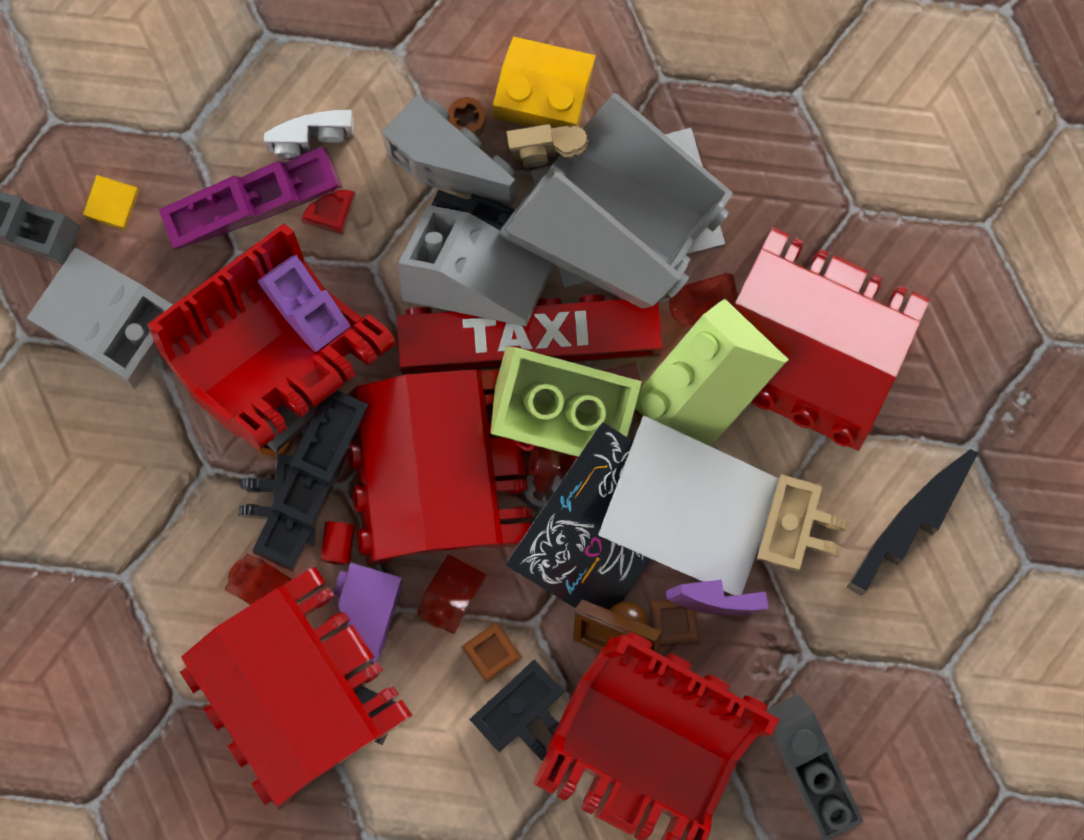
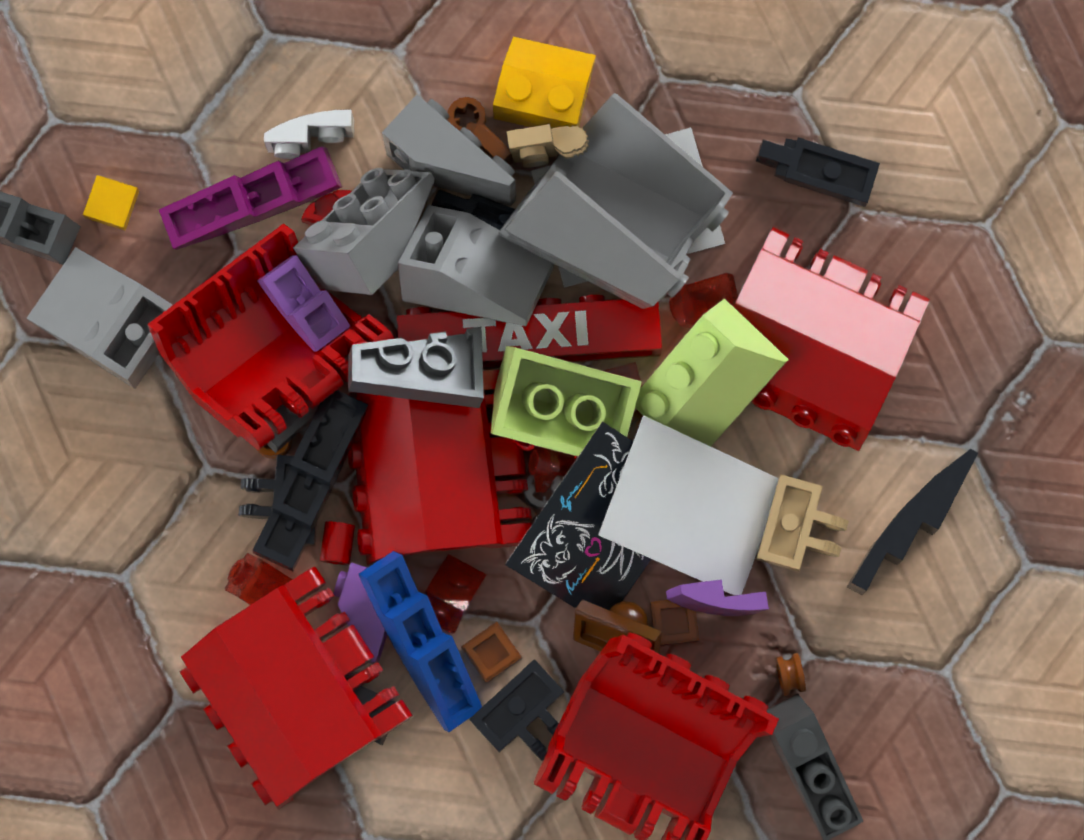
(366, 231): none -> light grey slope
(420, 642): none -> blue slope
(424, 370): none -> dark grey wing
(492, 144): none -> dark orange tile
(790, 674): none -> dark orange bush
(821, 169): none -> black hinge

